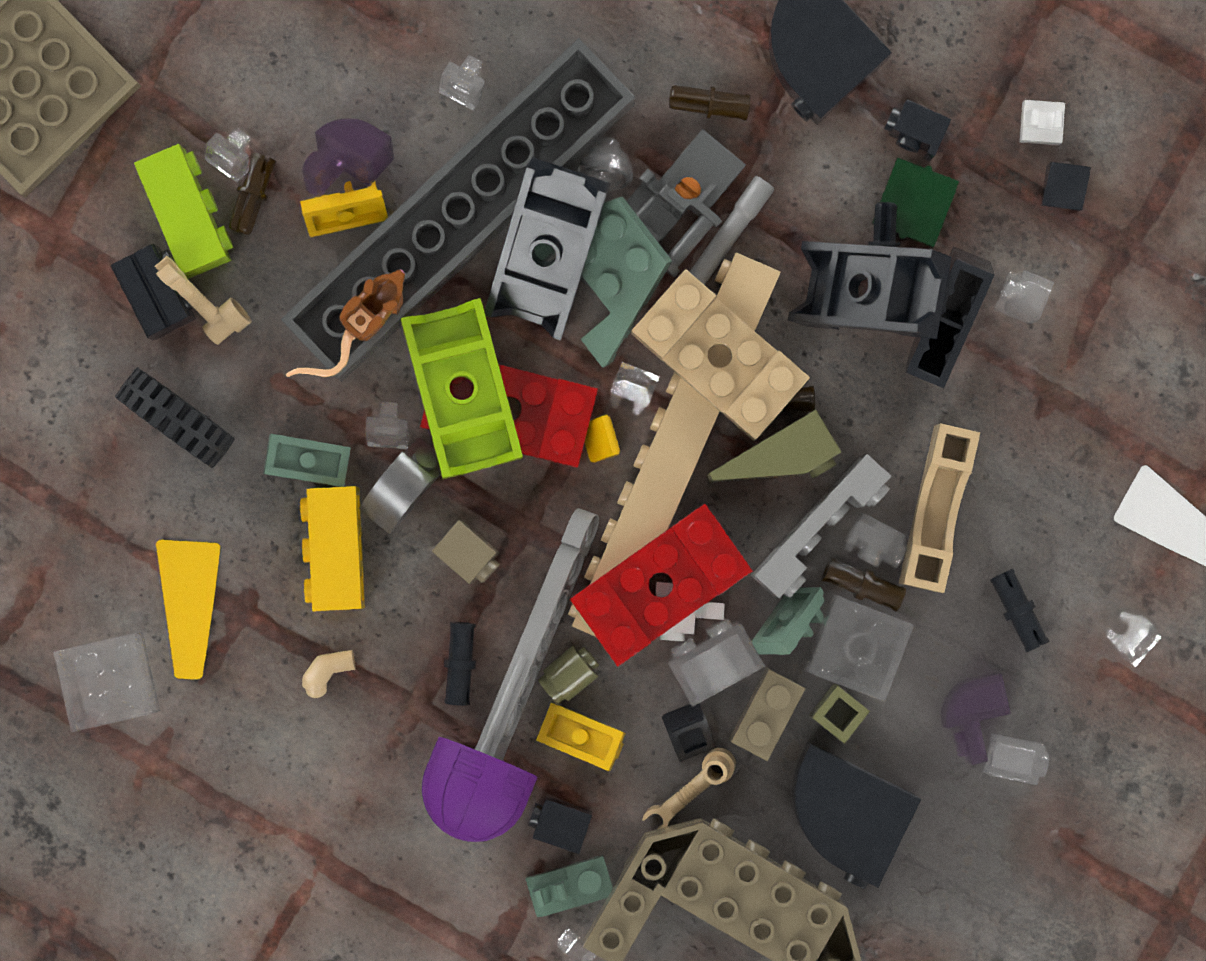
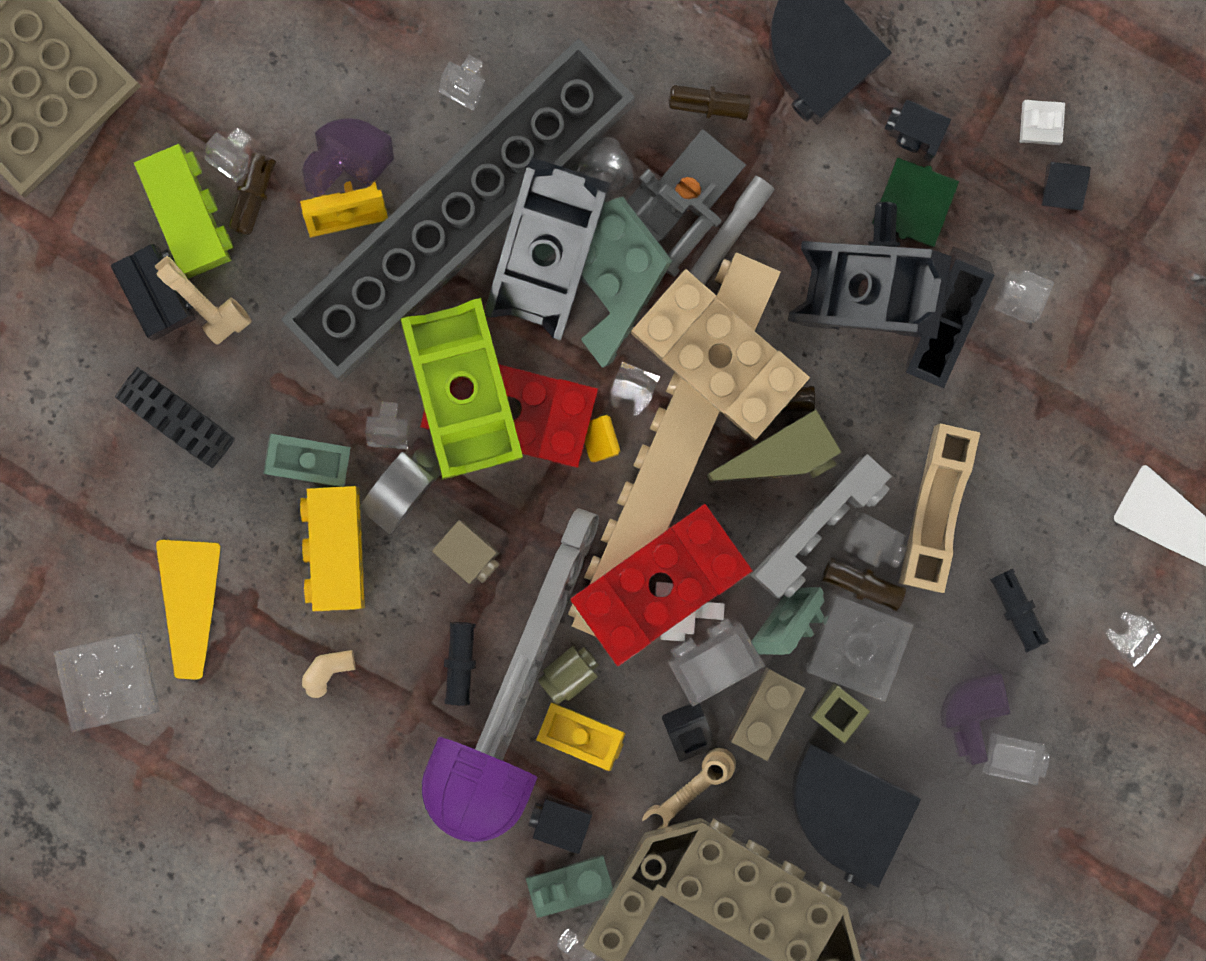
(365, 316): dark orange animal -> none

